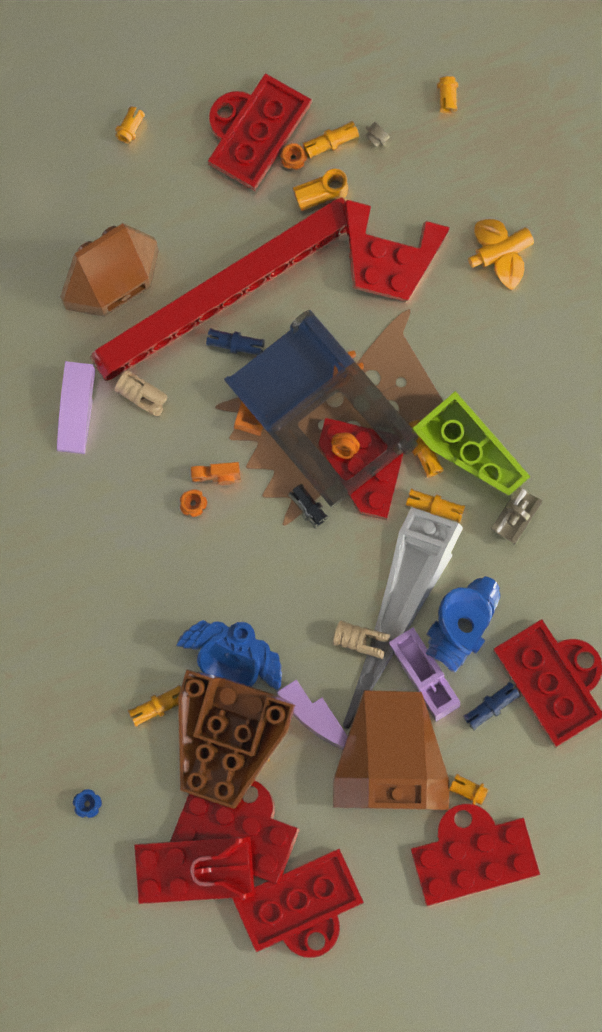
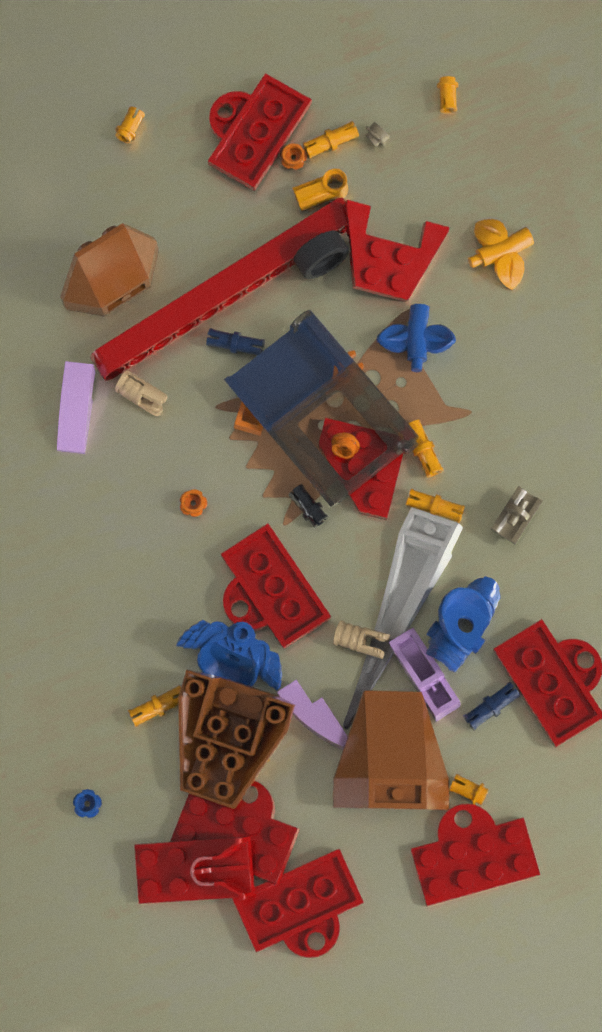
(222, 473): orange plate -> none
(271, 588): none -> red plate
(321, 254): none -> black tyre
(417, 337): none -> blue plant
(466, 441): lime wedge -> none

